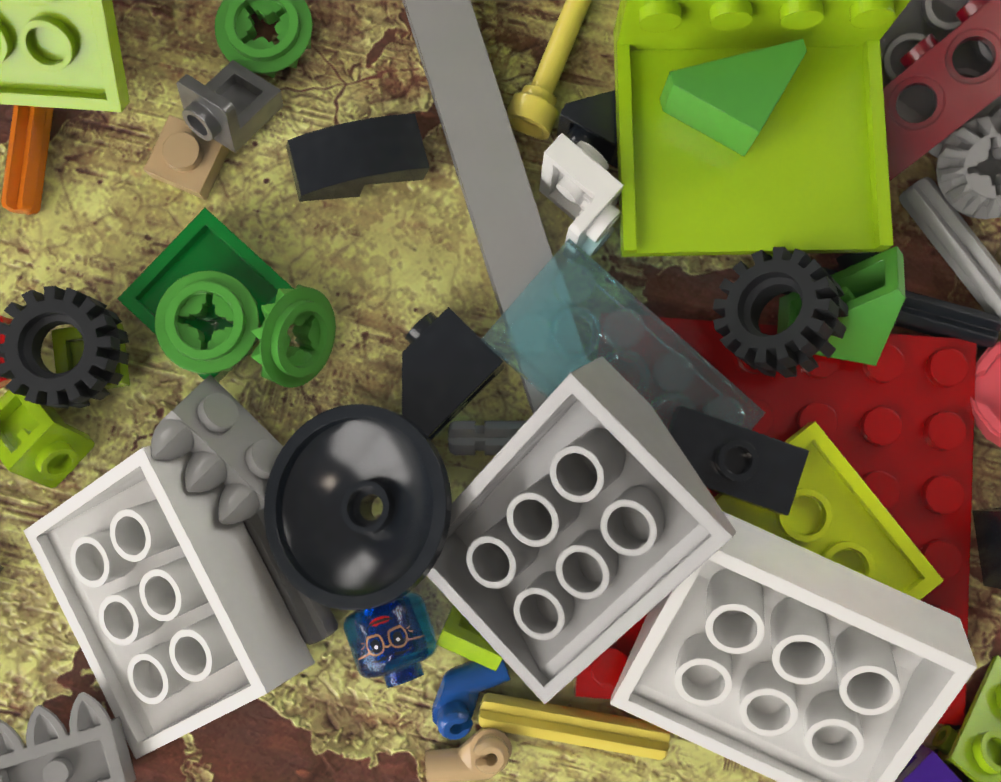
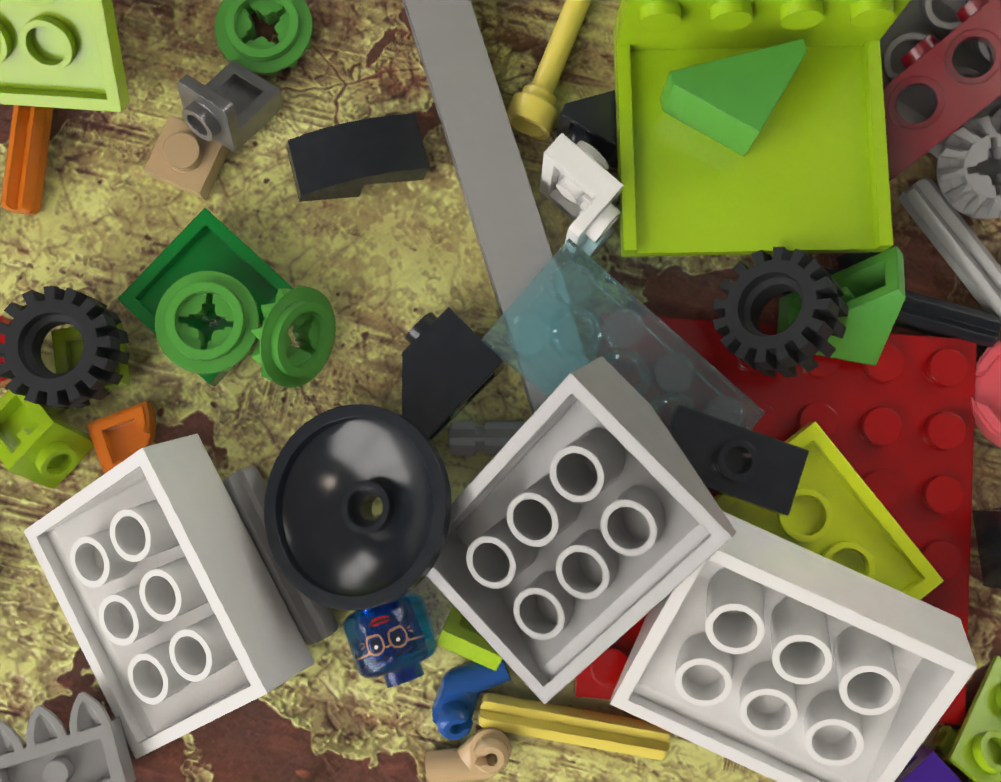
(123, 433): none -> orange tile
(225, 447): light grey plate -> none

